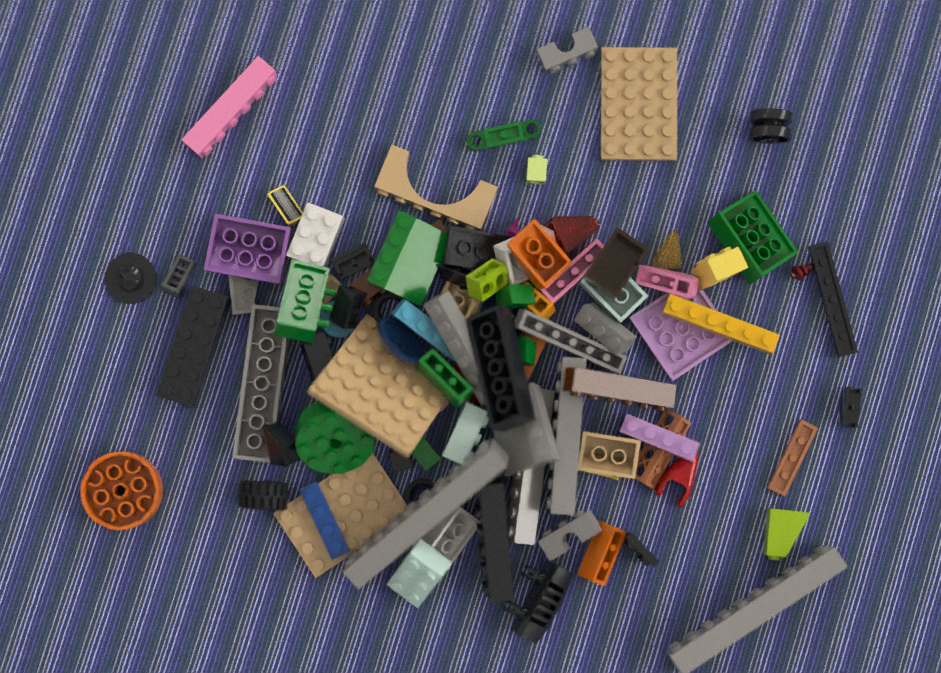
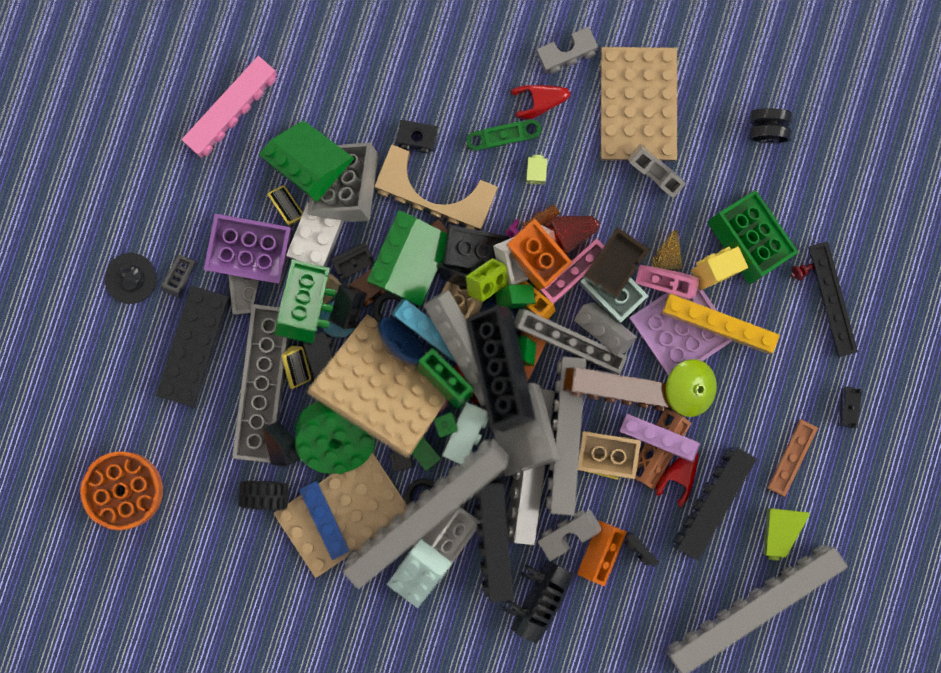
(296, 366): none -> slope
(306, 159): none -> green slope
(353, 190): none -> light grey slope
(408, 129): none -> black brick
(446, 424): none -> green bracket
(544, 98): none -> red animal
(544, 216): none -> clear orange pin
(656, 170): none -> light grey arch
(684, 384): none -> lime dish
(714, 503): none -> black brick

